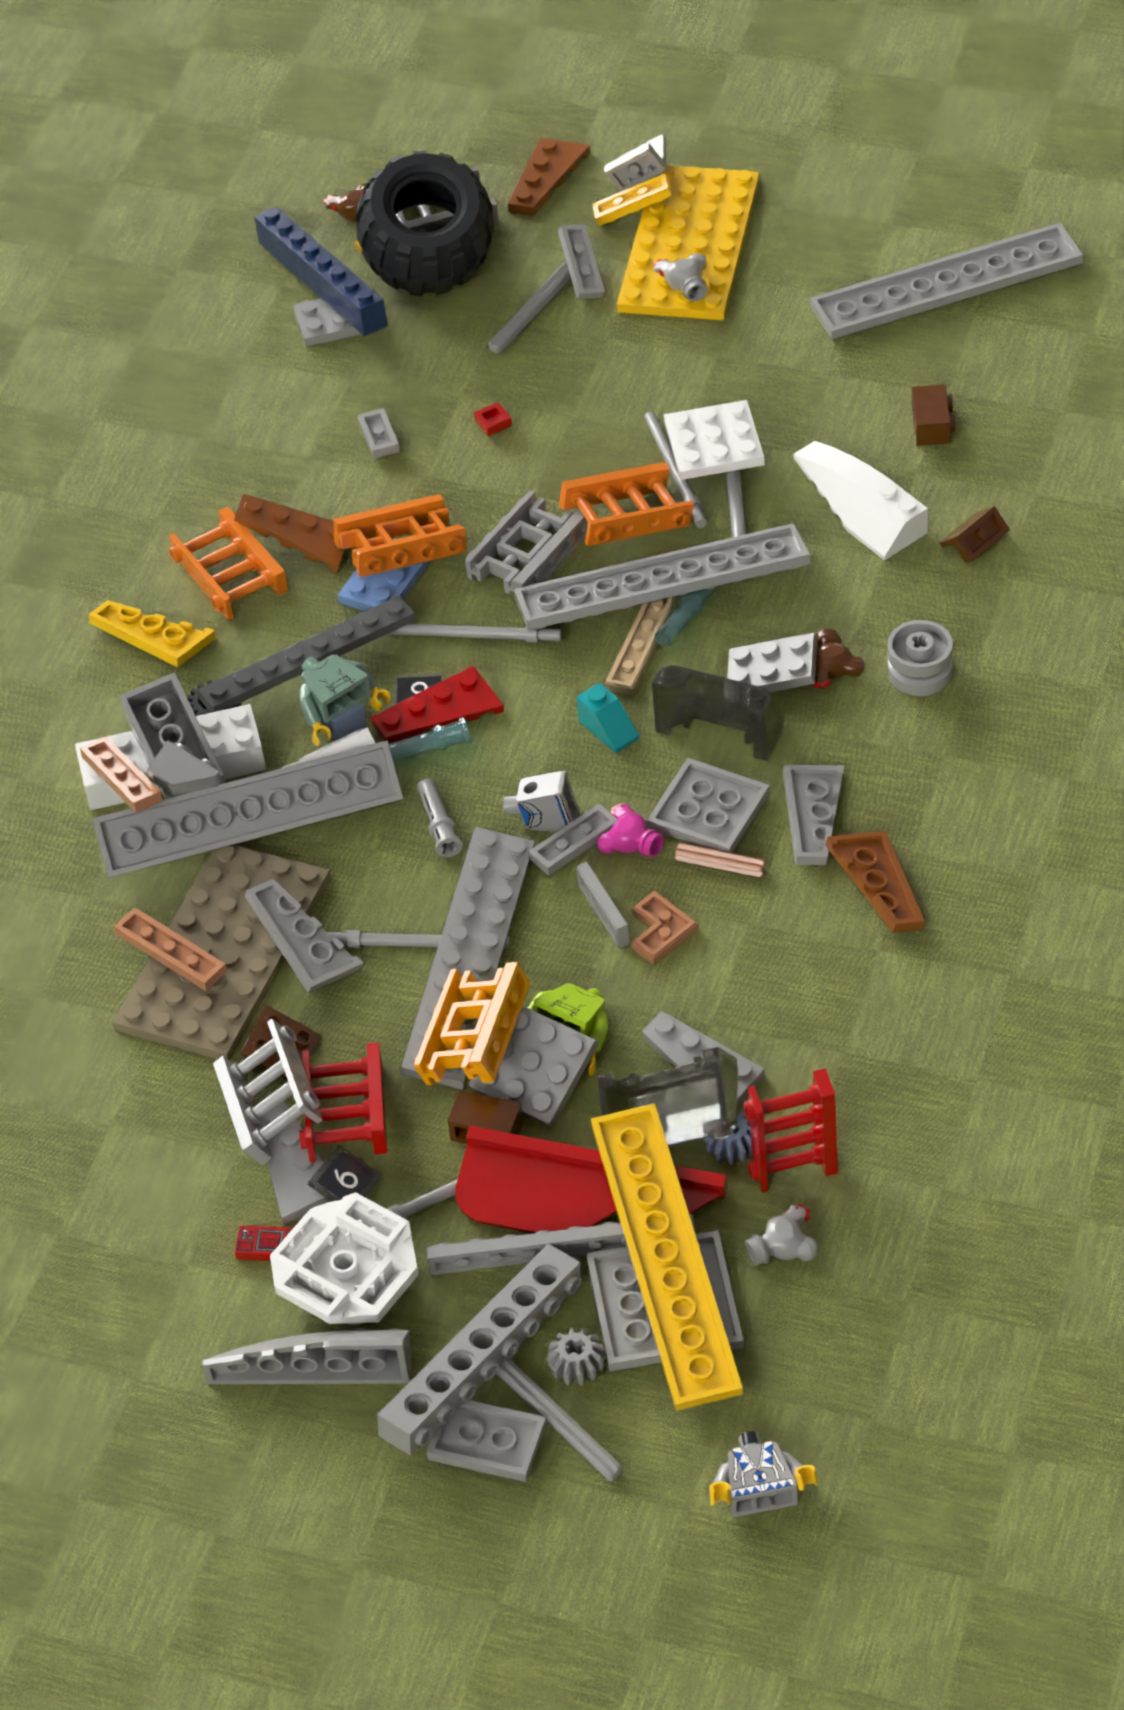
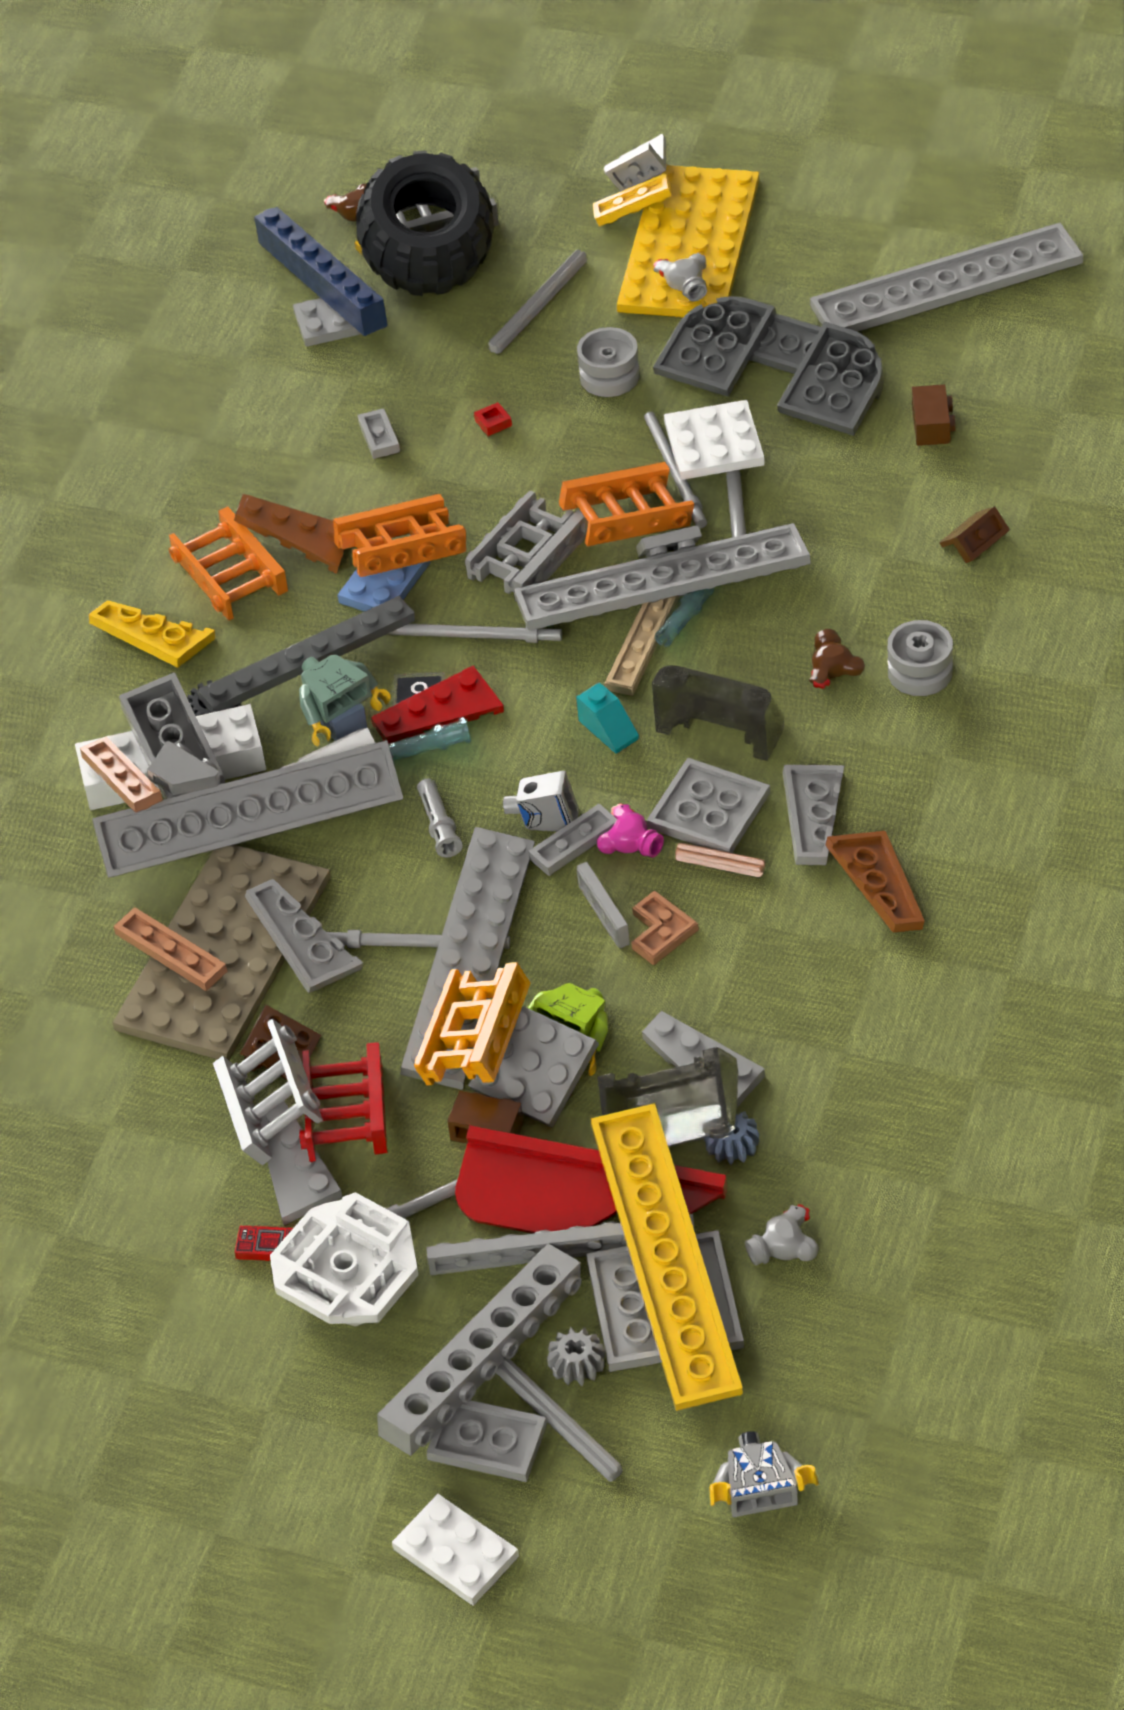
(318, 1358): light grey wedge -> none
(344, 1175): piece -> none
(455, 1549): none -> white plate
(544, 172): dark orange wing -> none
(581, 261): light grey plate -> none
(608, 362): none -> light grey wheel
(667, 541): none -> light grey plate
(775, 663): plate -> none
(822, 1134): red fence -> none
(832, 365): none -> dark grey plate
(864, 499): white wedge -> none

